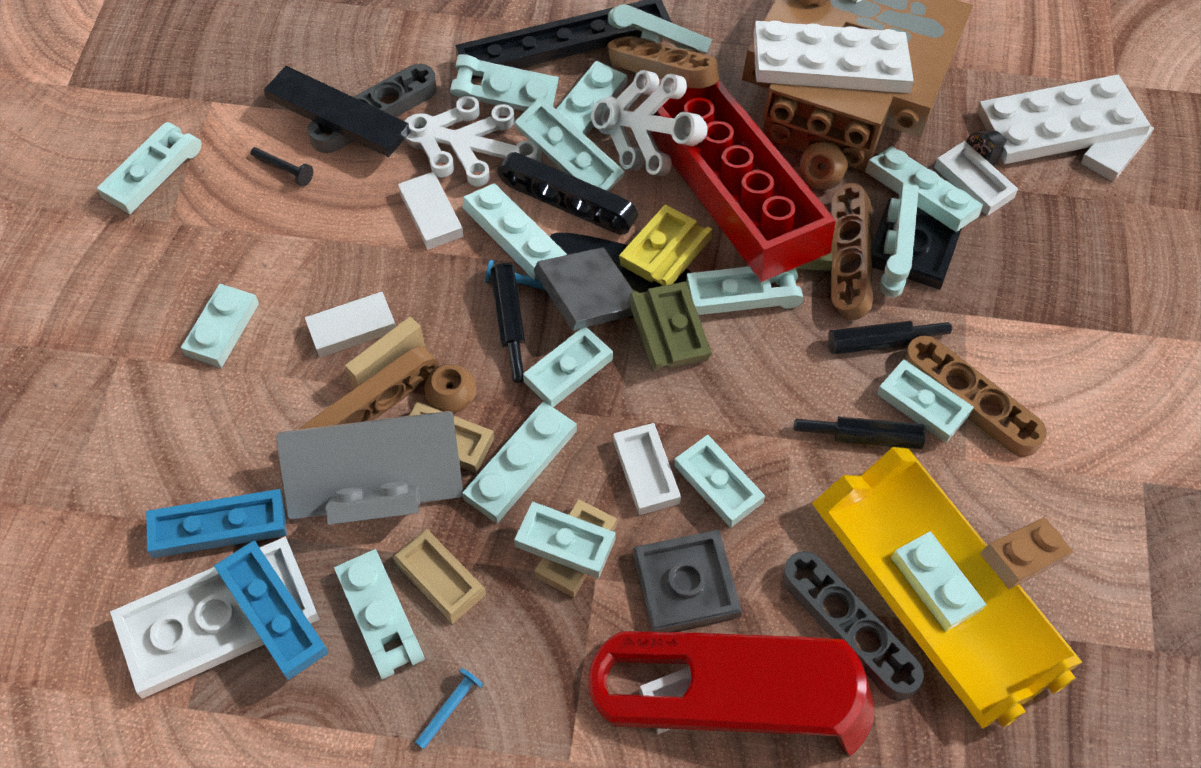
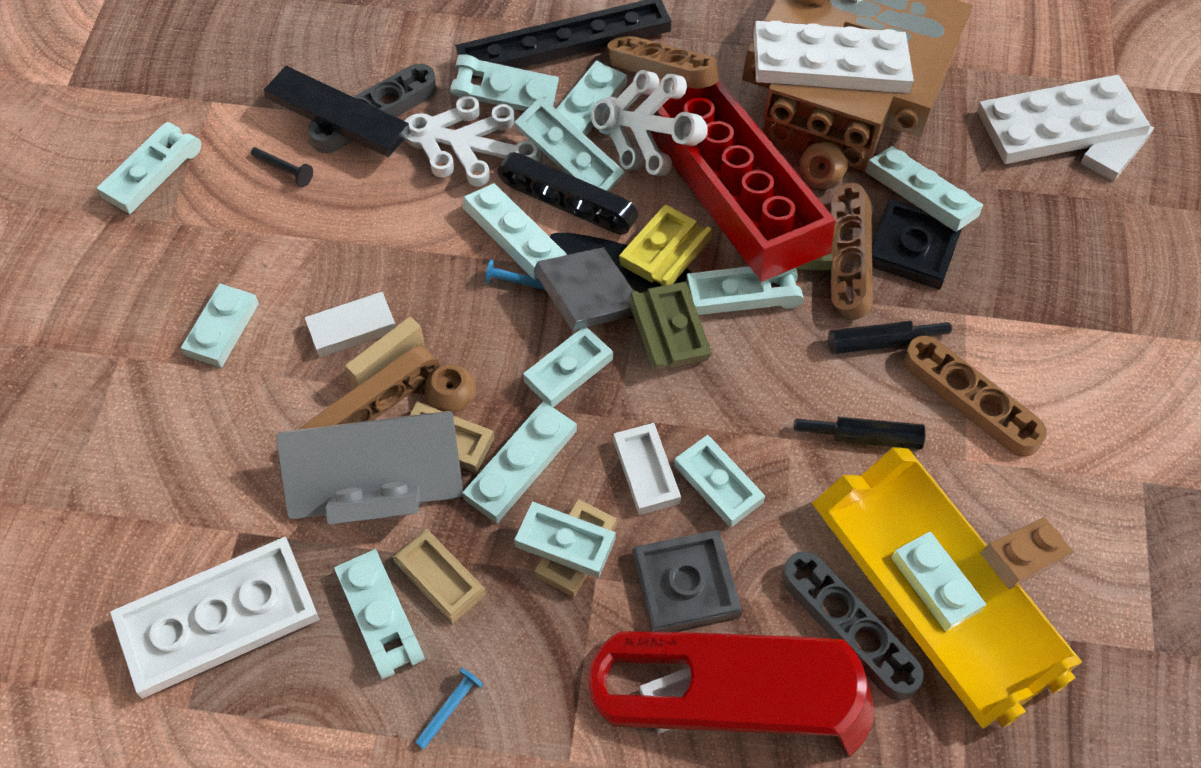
(215, 523): dark azure plate -> none
(271, 610): dark azure plate -> none
(430, 210): white tile -> none
(509, 315): black axle -> none
(657, 29): light aqua plate -> none
(900, 240): light aqua plate -> none
(925, 400): light aqua plate -> none
(976, 176): white tile -> none
(988, 144): black tile -> none

